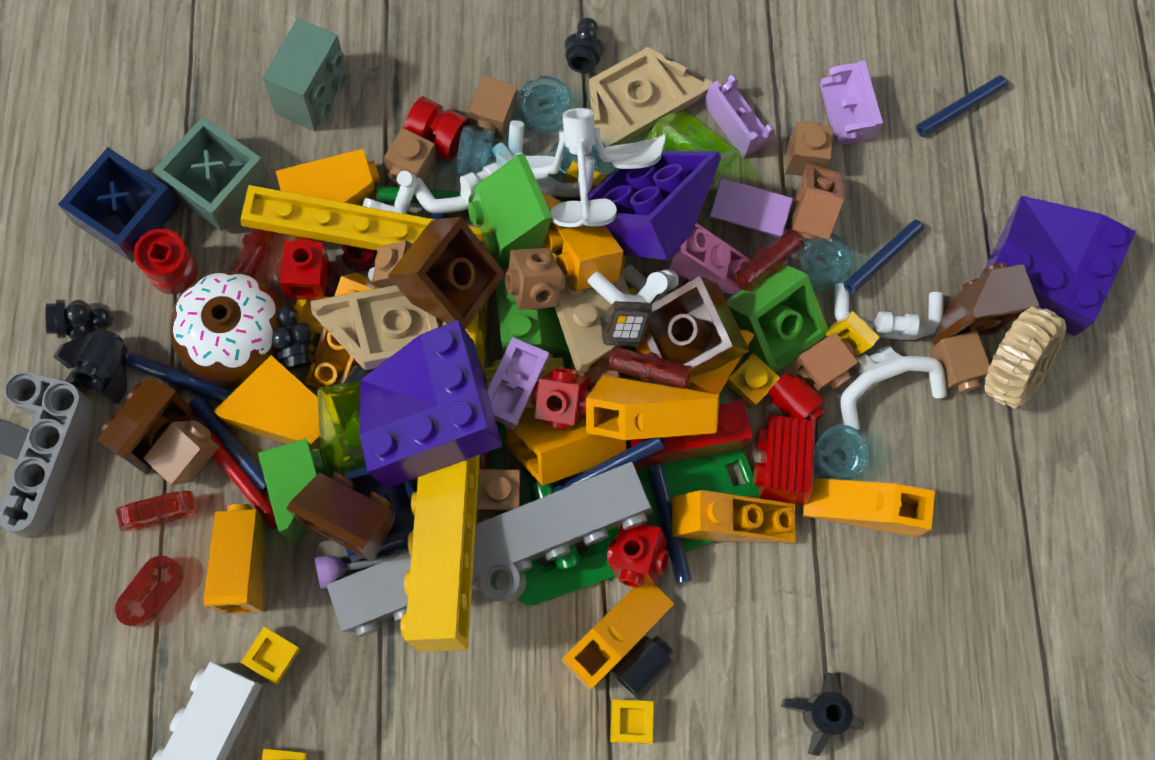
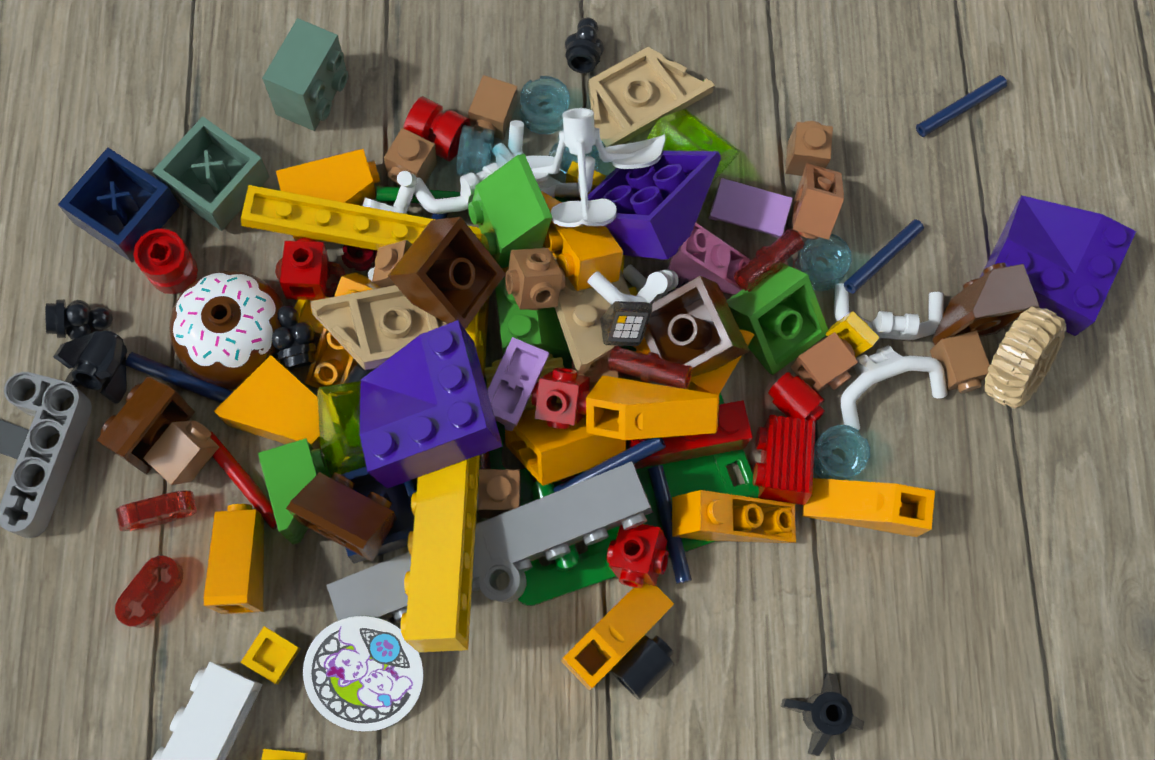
(229, 441): dark blue piece -> none
(255, 248): clear red pin -> none
(333, 568): lavender hinge -> none
(362, 673): none -> sticker
(631, 721): yellow plate -> none
(737, 118): lavender hinge -> none
(753, 380): yellow plate -> none
(851, 103): lavender hinge -> none

